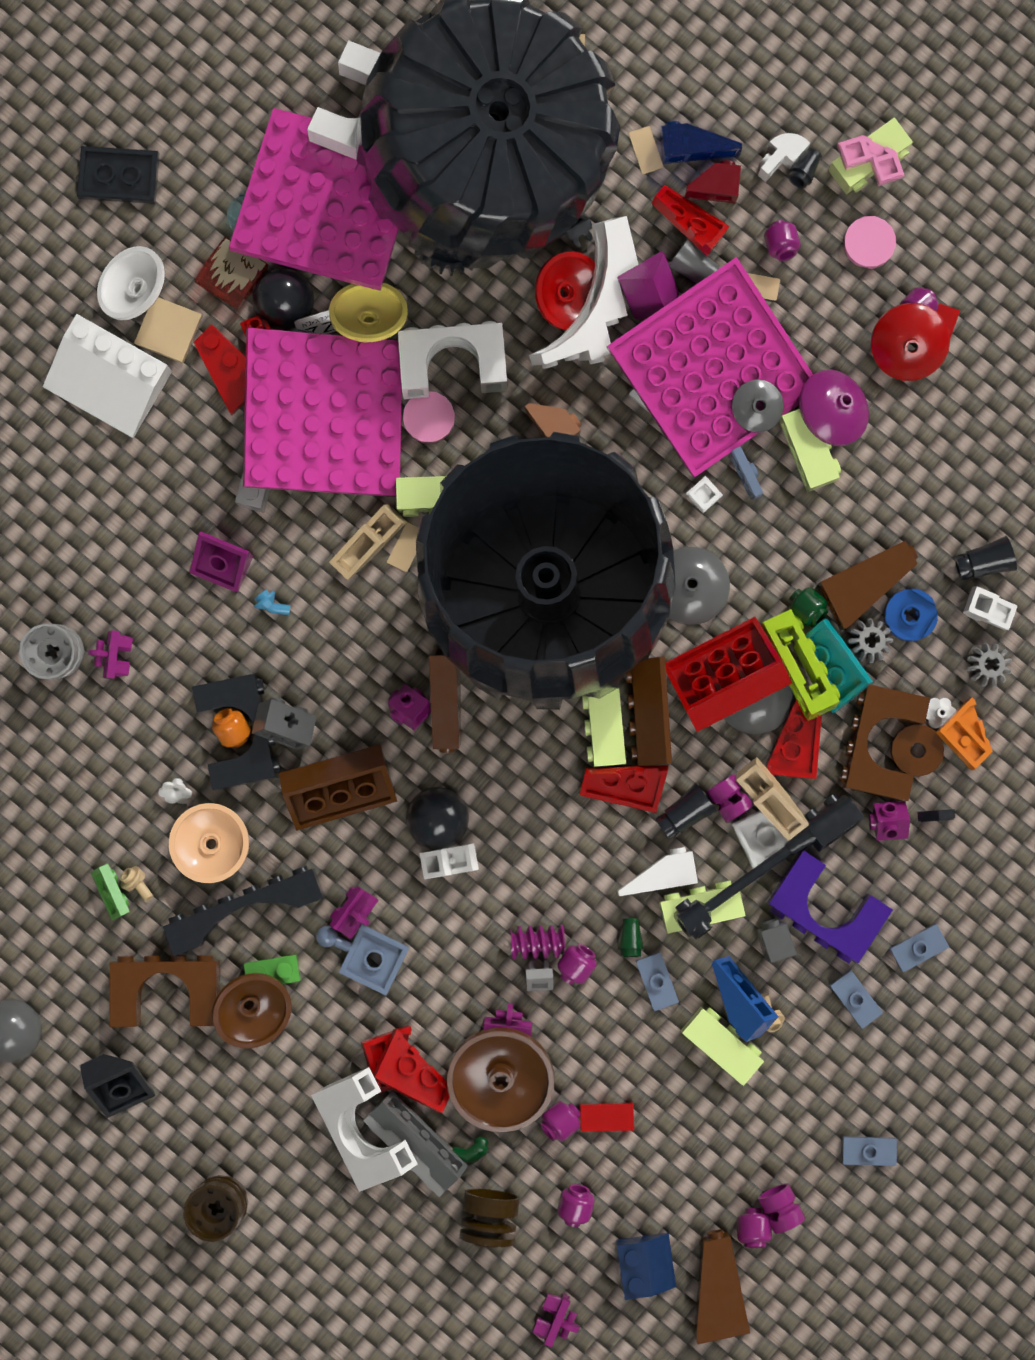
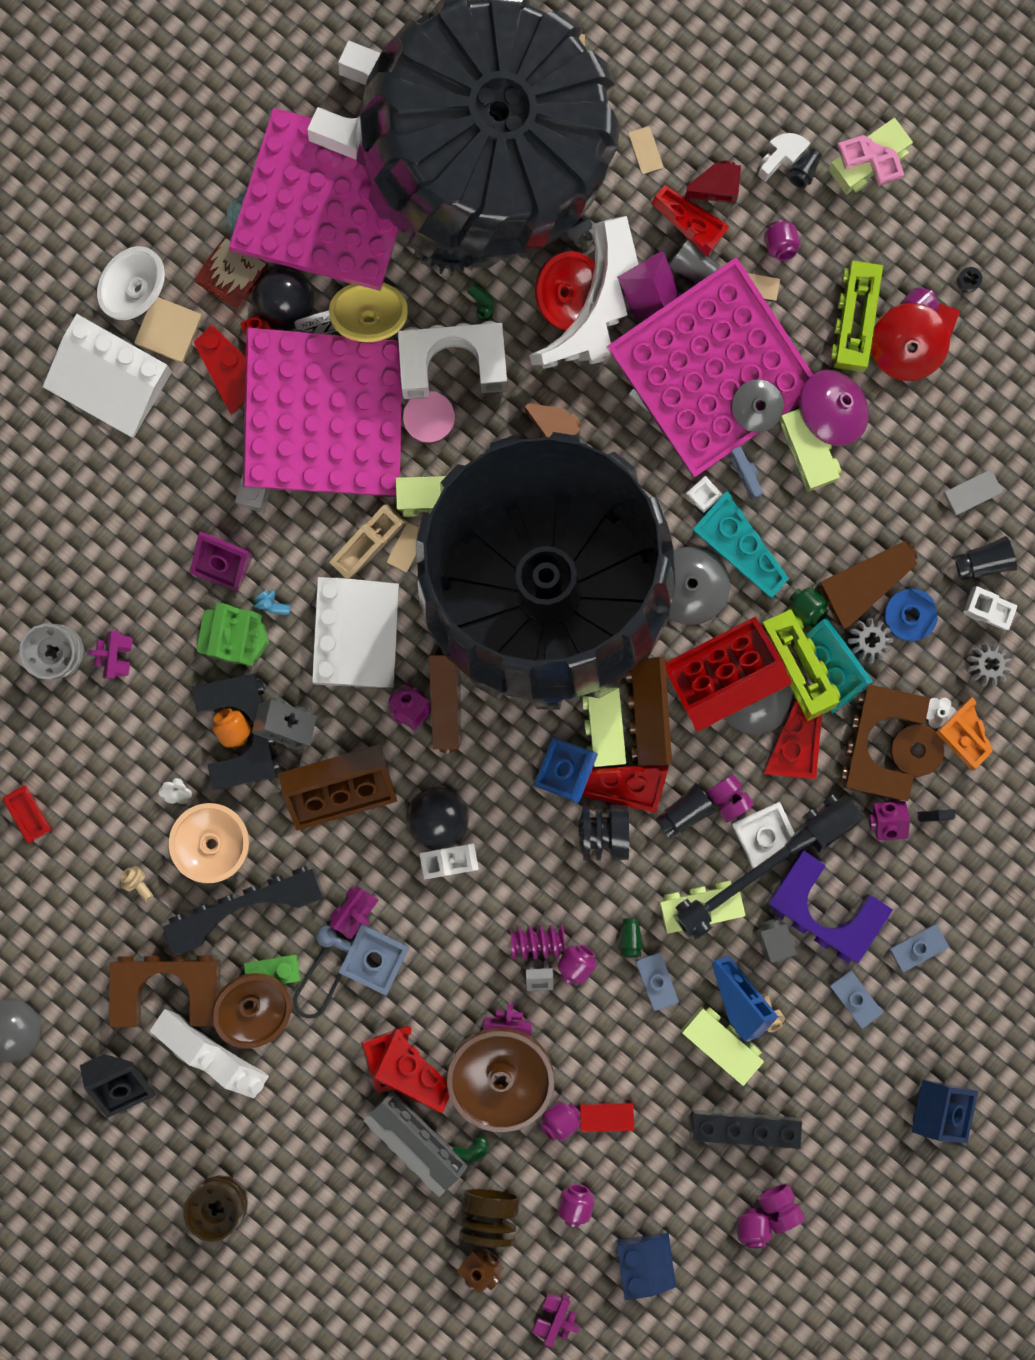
(26, 814): none -> red tile
(114, 900): bright green plate -> none
(118, 174): black tile -> none
(207, 1055): none -> white arch
(232, 635): none -> bright green piece
(305, 981): none -> black piece
(355, 633): none -> white slope
(365, 1162): white arch -> none
(481, 1270): none -> reddish brown brick
(485, 305): none -> dark green arm
(565, 769): none -> blue tile
(604, 832): none -> black wheel
(667, 872): white slope -> none
(692, 143): clear blue slope -> none
(719, 1293): reddish brown slope -> none
(736, 541): none -> teal wing
(746, 1129): none -> black piece
(771, 799): tan slope -> none
(862, 274): none -> lime brick
(869, 242): bright pink tile -> none
(869, 1151): sand blue plate -> none
(944, 1112): none -> dark blue slope
(967, 287): none -> black bush
(973, 492): none -> light grey tile

